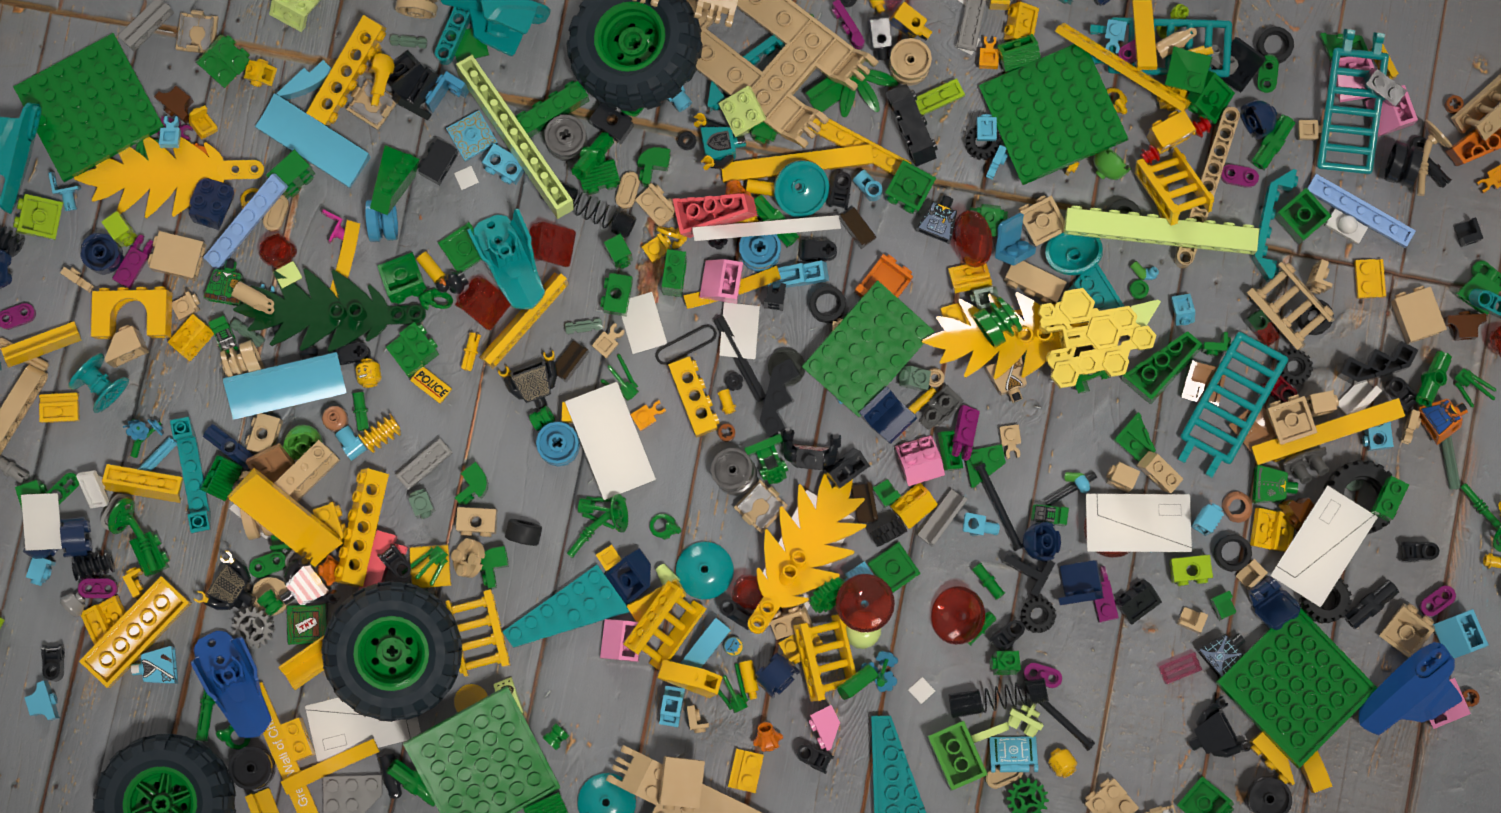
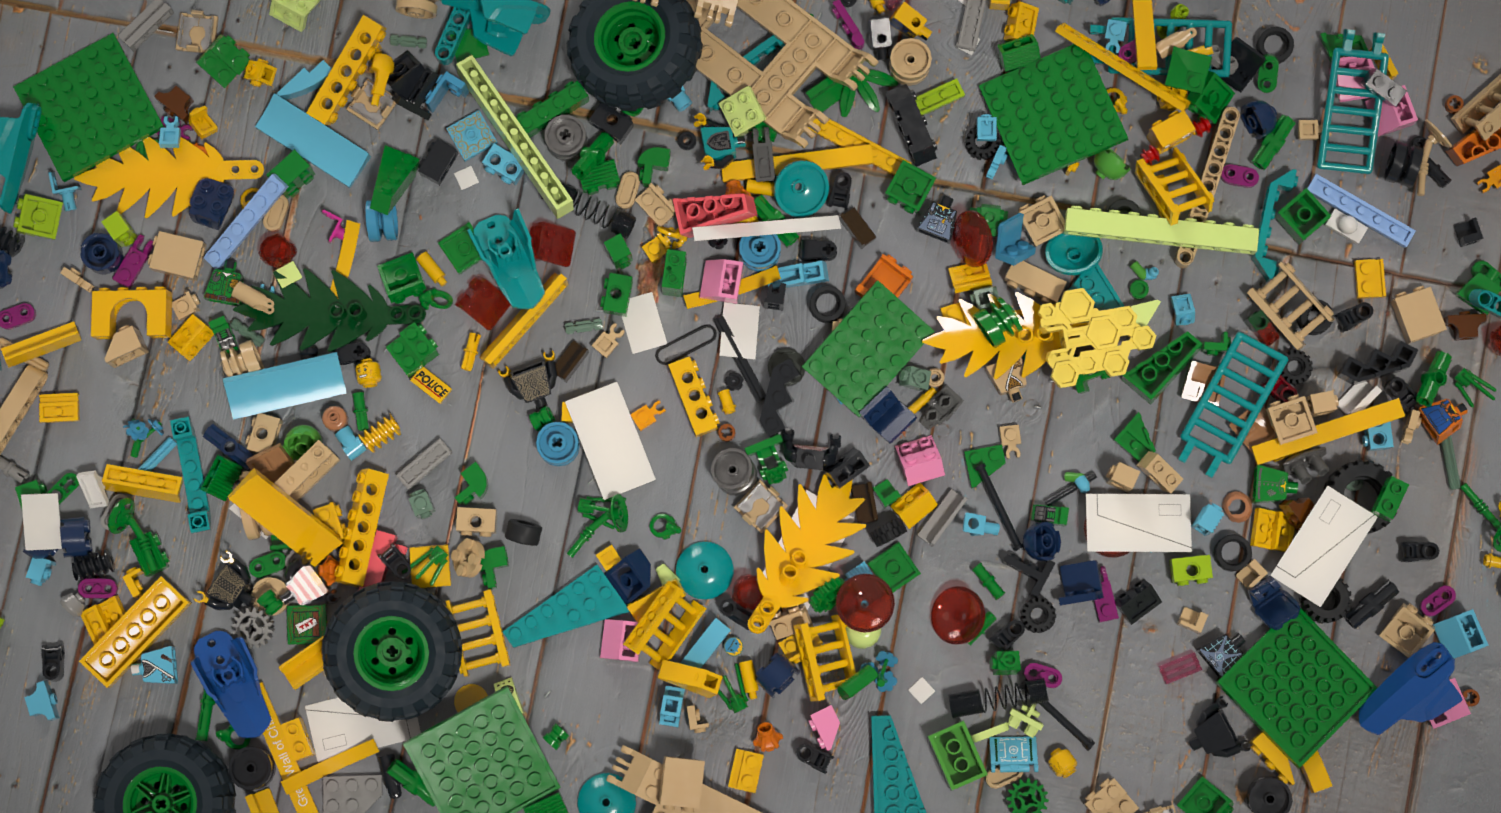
(98, 383): teal piece -> none
(455, 281): black animal -> none
(627, 389): green plant -> none
(763, 157): none -> dark grey hinge
(861, 179): medium azure piece -> none
(949, 462): green brick -> none
(965, 431): magenta hinge -> none
(989, 55): light orange plate -> none
(1223, 605): green panel -> none
(1318, 273): tan bracket -> none
(1351, 318): none -> black piece

